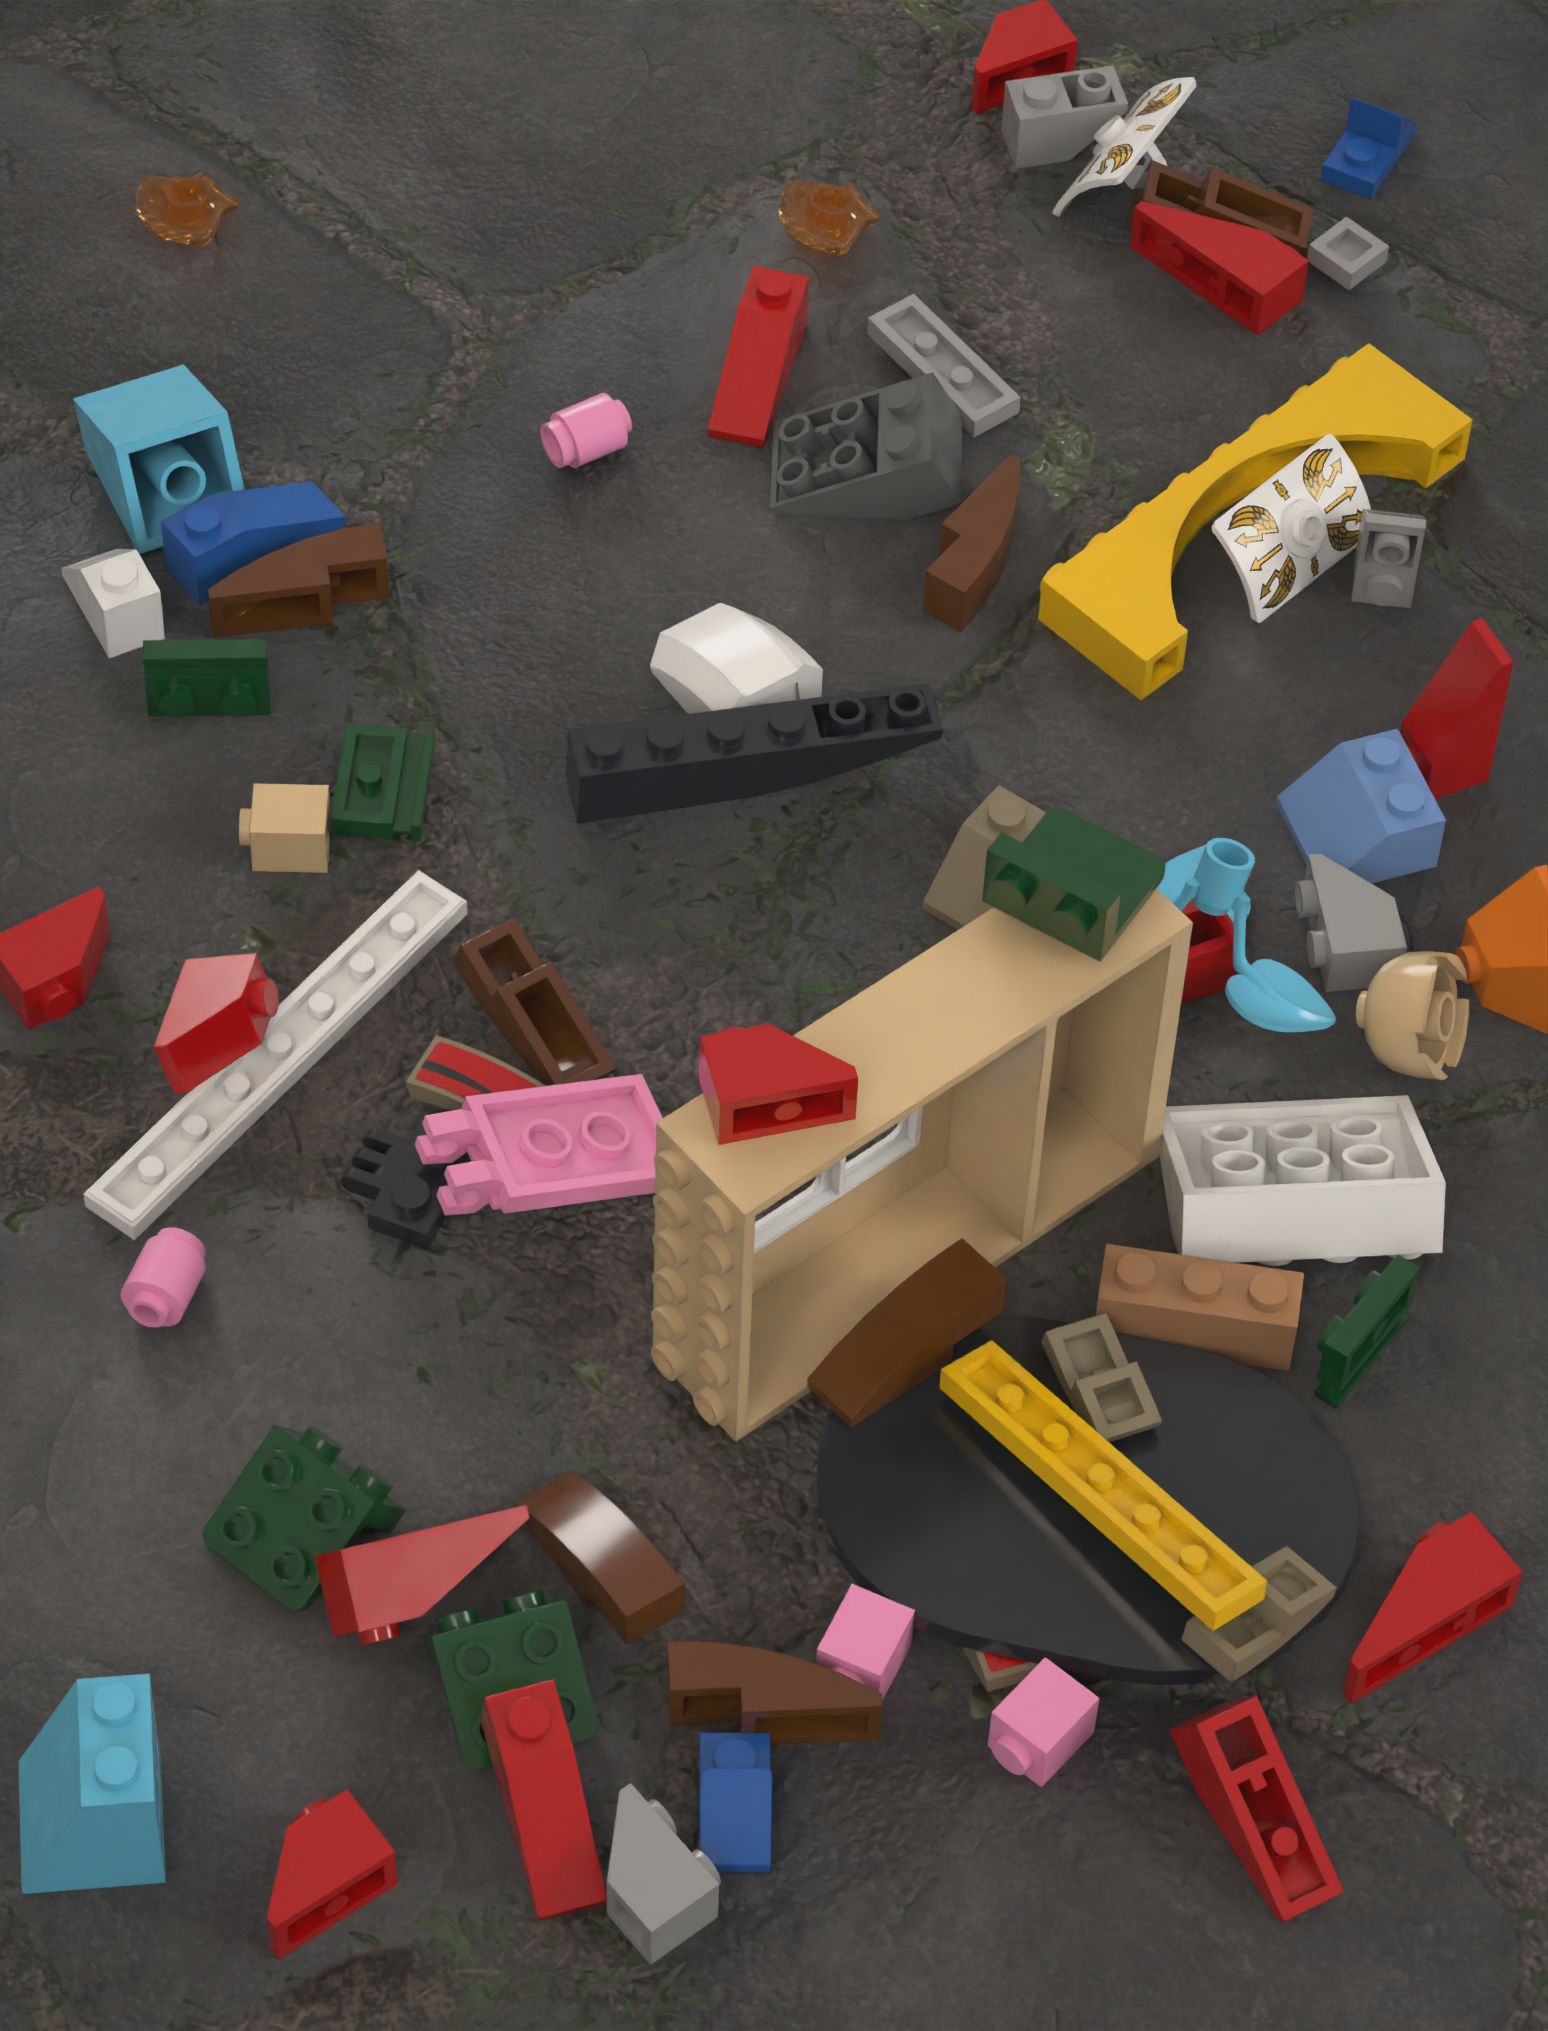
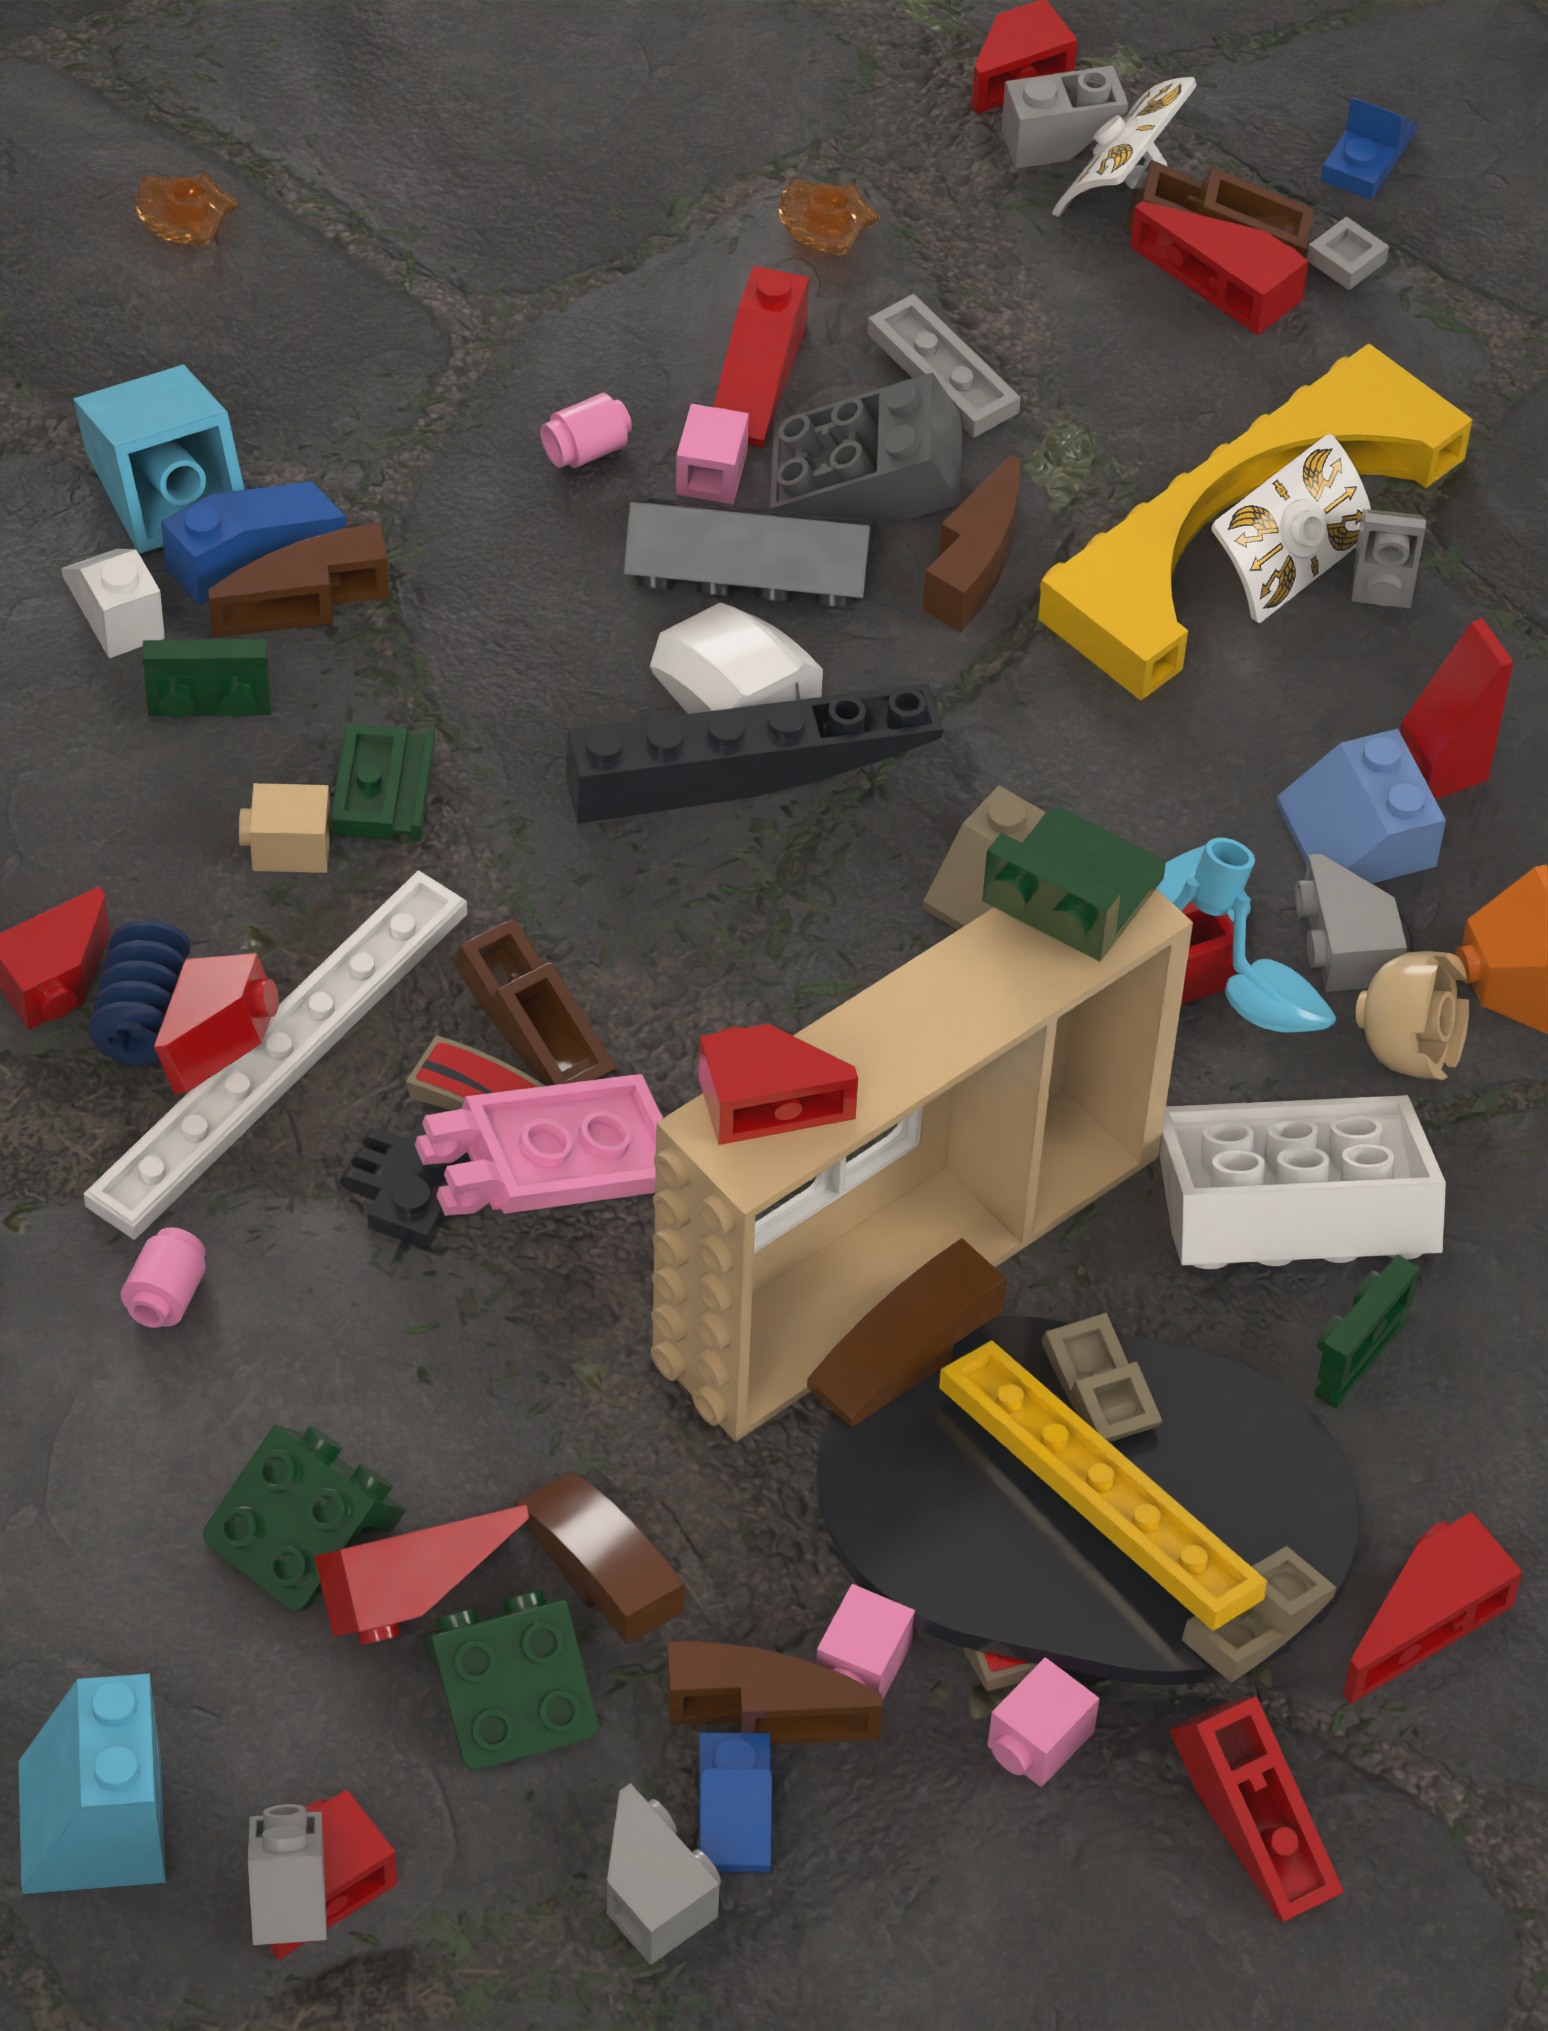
(137, 989): none -> dark blue piece
(287, 1876): none -> light grey slope
(543, 1798): red slope -> none
(712, 453): none -> bright pink brick
(748, 548): none -> slope
(1203, 1304): medium nougat brick -> none

